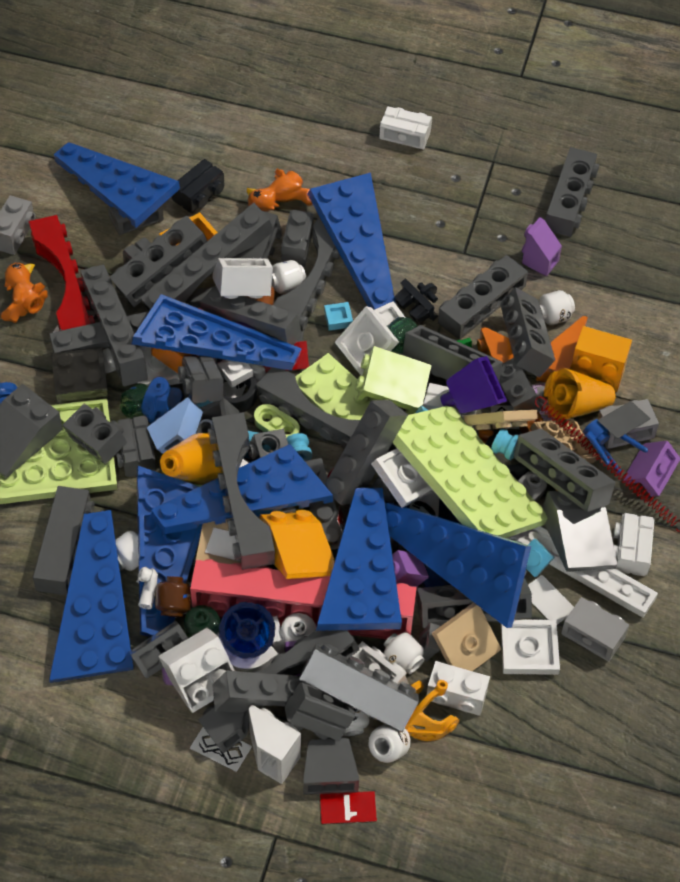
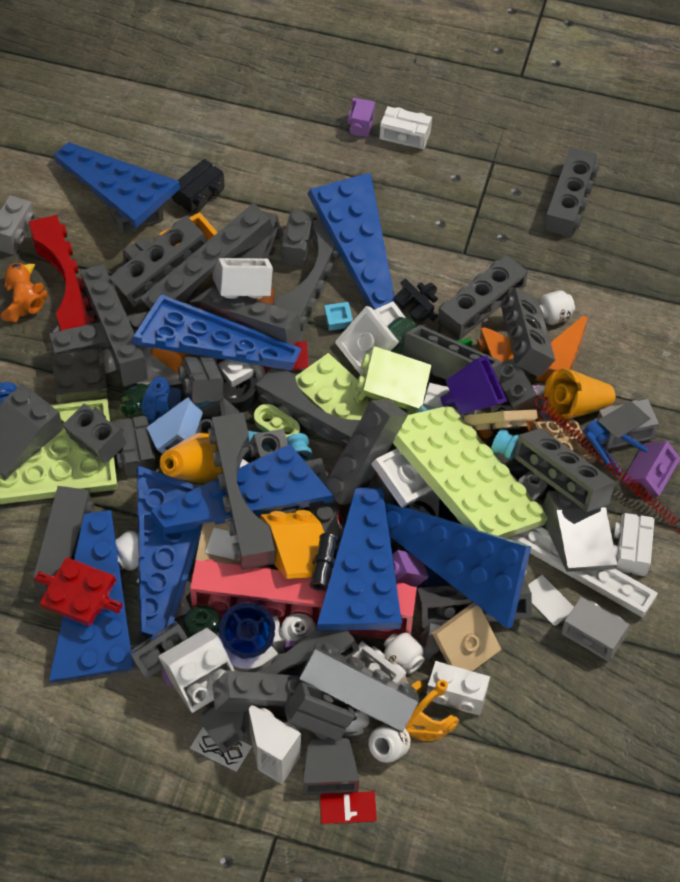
(78, 592): none -> red plate
(149, 577): white arm -> none
(173, 597): reddish brown head -> none
(283, 189): orange animal -> none
(287, 276): white head -> none
(323, 562): none -> black pin
(361, 117): none -> medium lavender brick
(530, 647): white plate -> none
(538, 558): medium azure plate -> none
(541, 248): medium lavender slope -> none
(601, 356): light orange brick -> none

